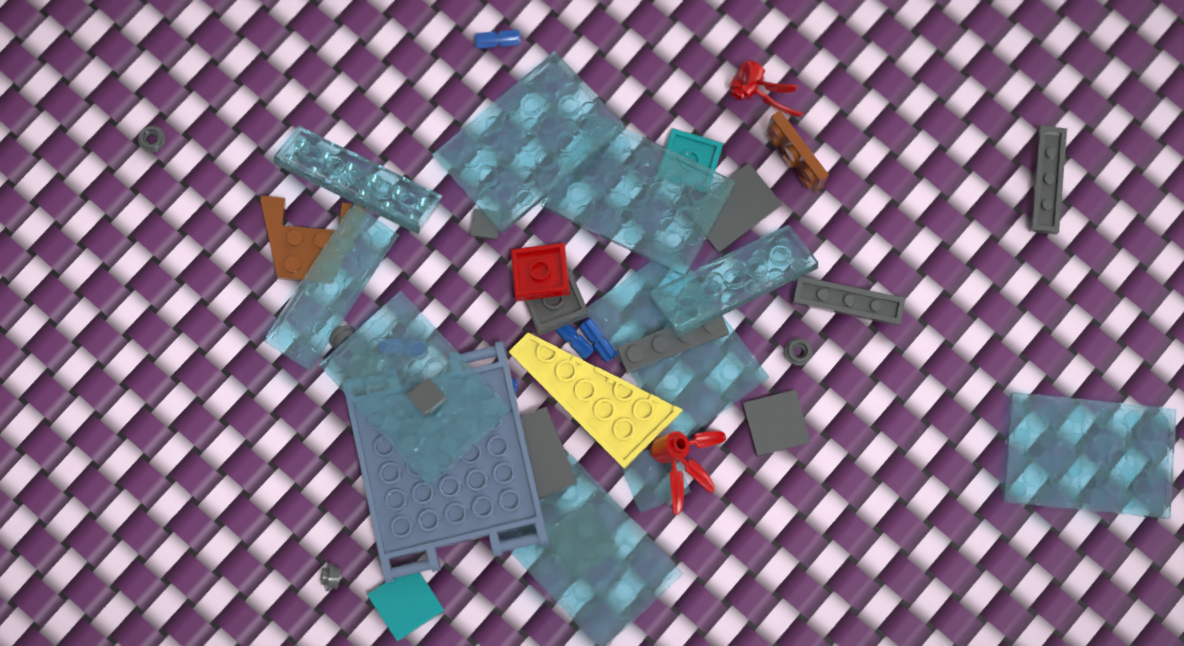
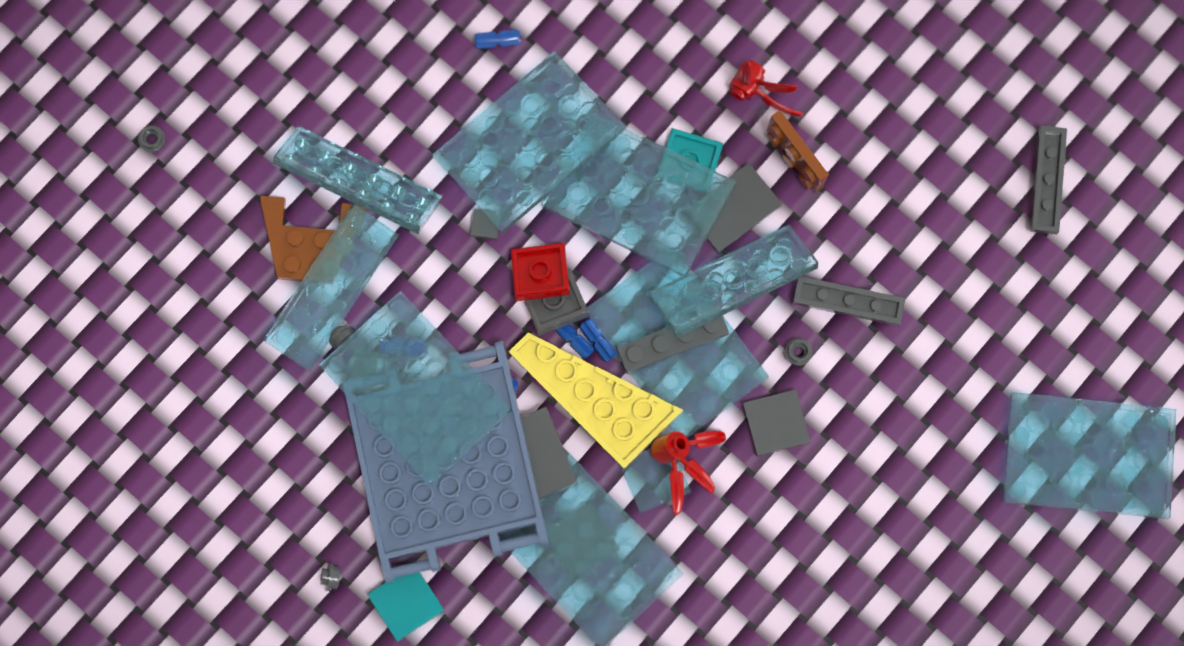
(427, 397): dark grey tile -> none

